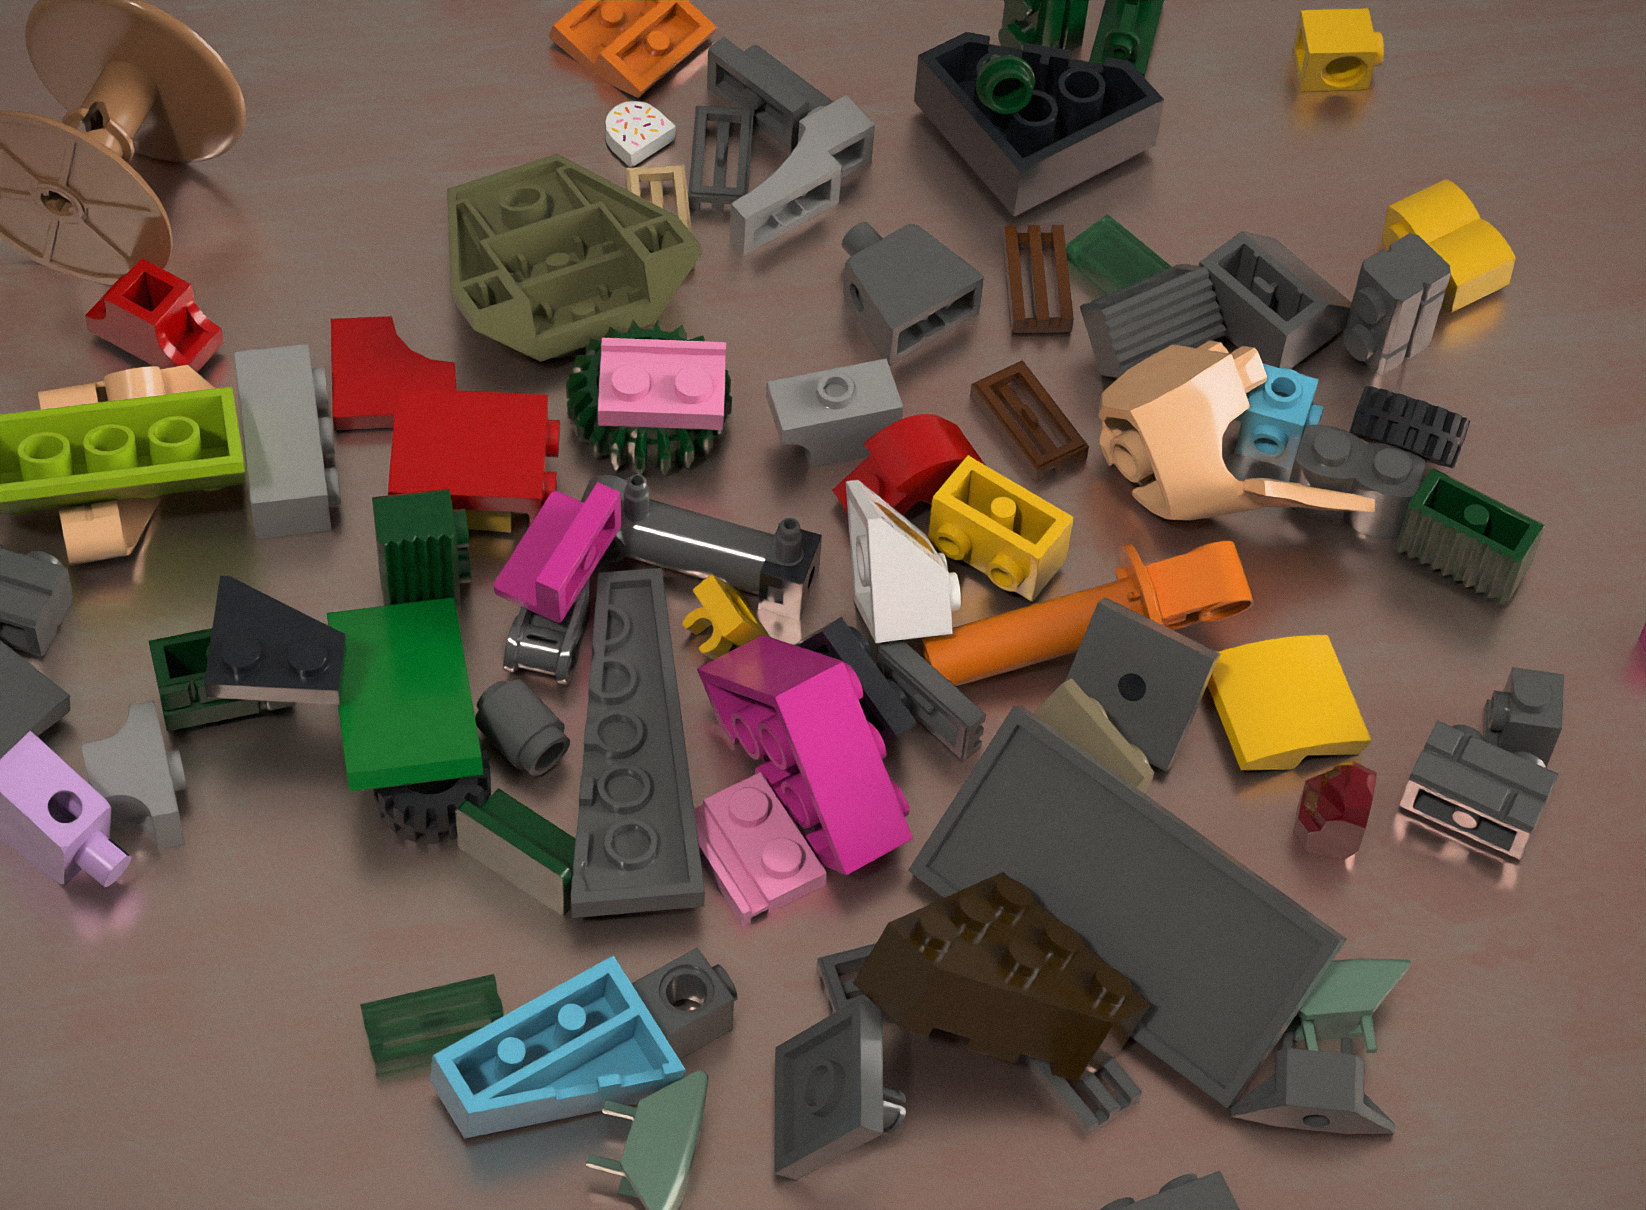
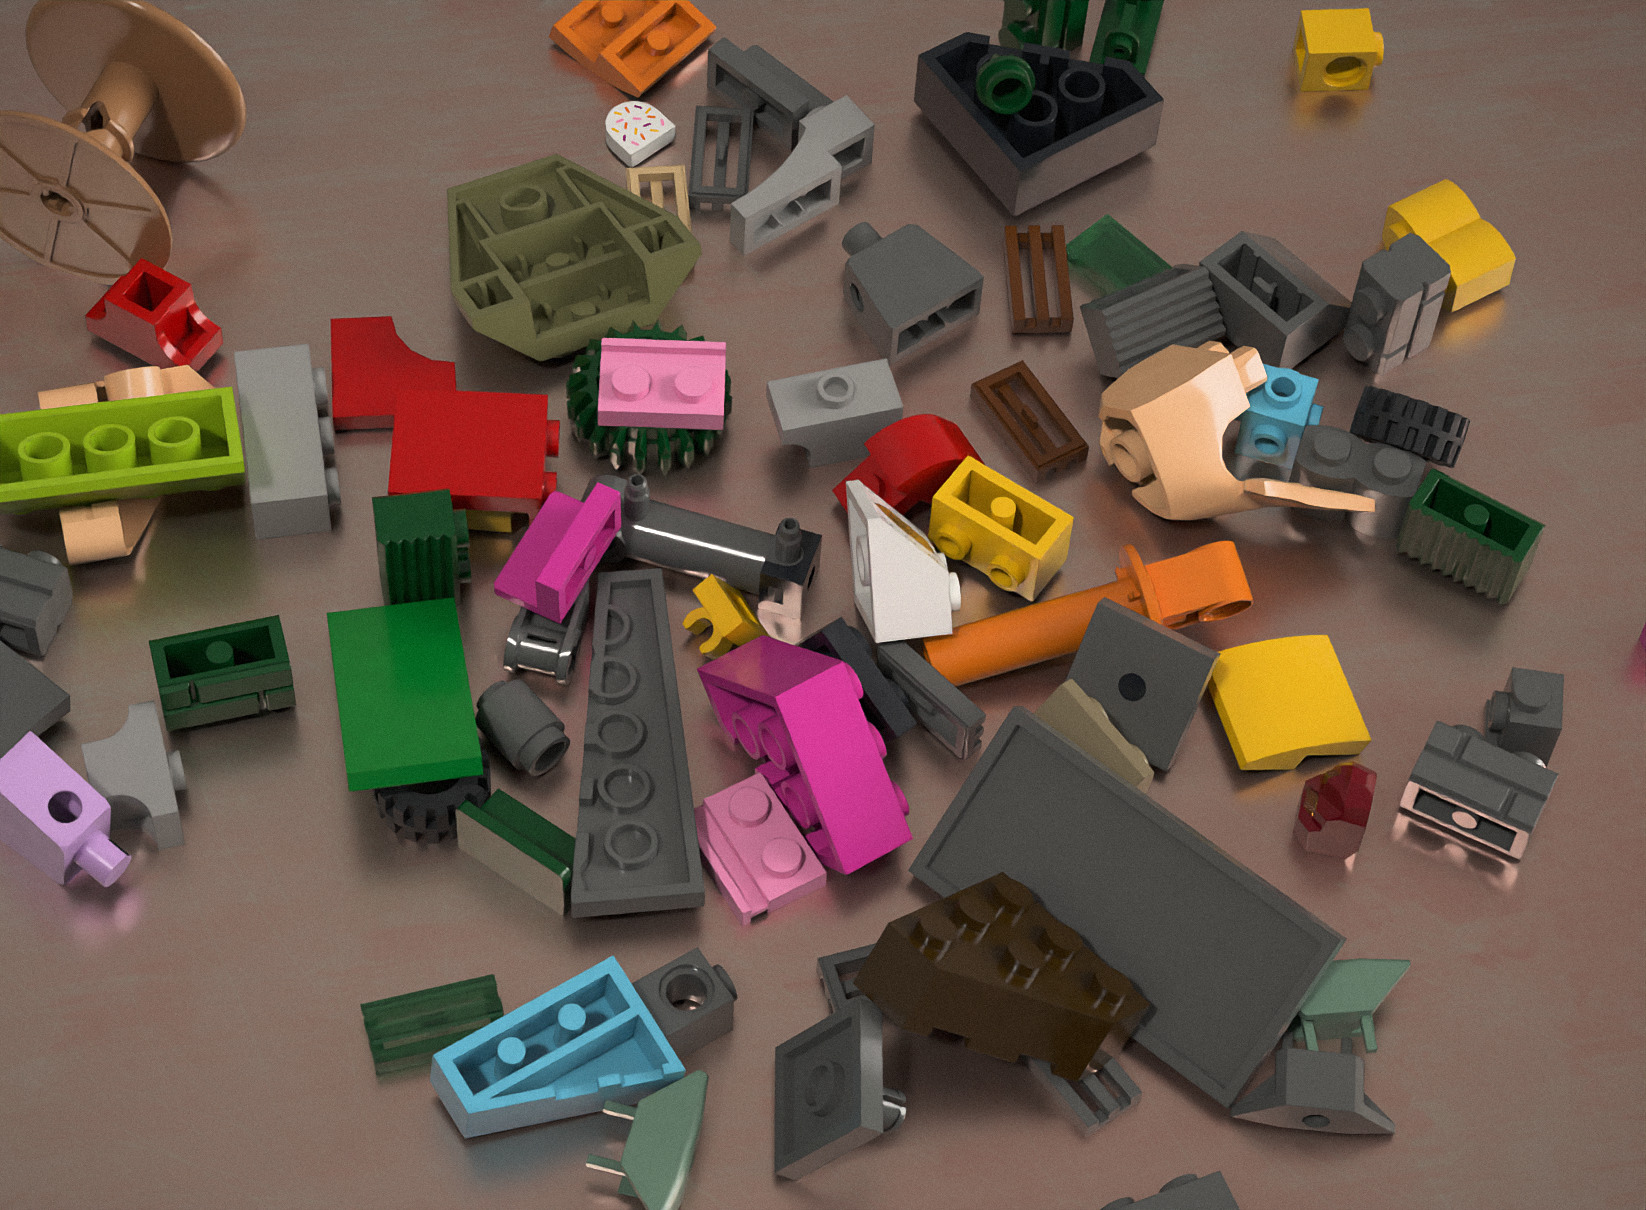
(271, 650): black wing -> none

